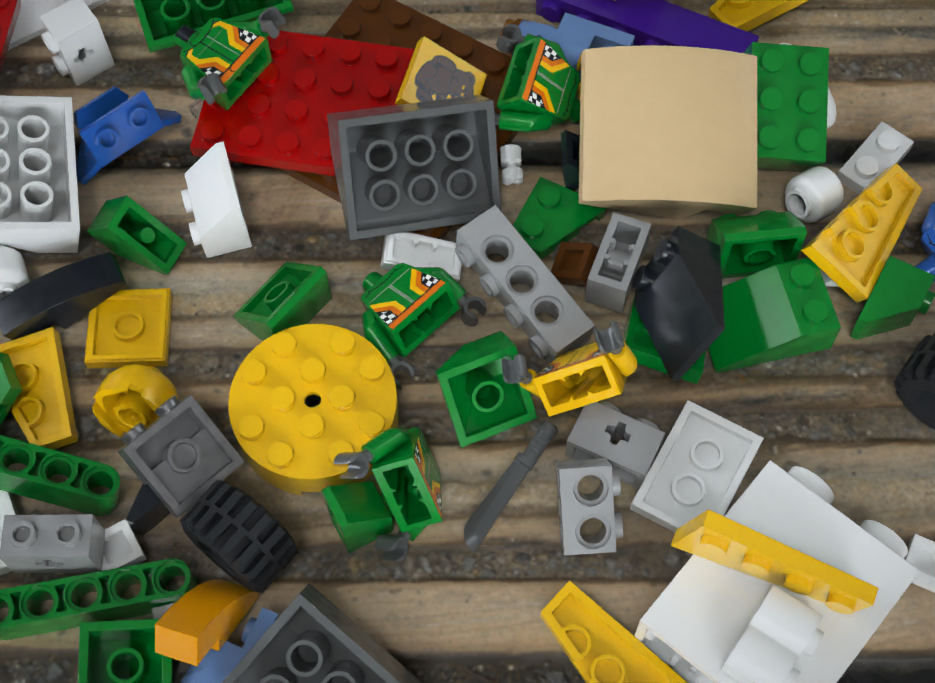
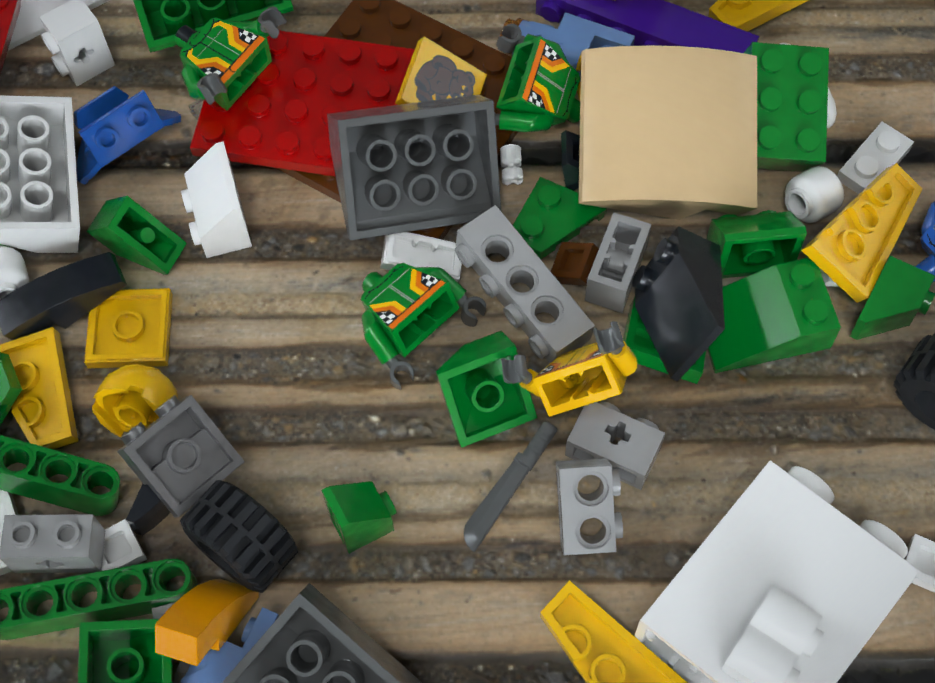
(286, 300): green slope -> none
(306, 401): yellow piece -> none
(407, 479): green torso -> none
(696, 468): white plate -> none
(772, 561): yellow wing -> none

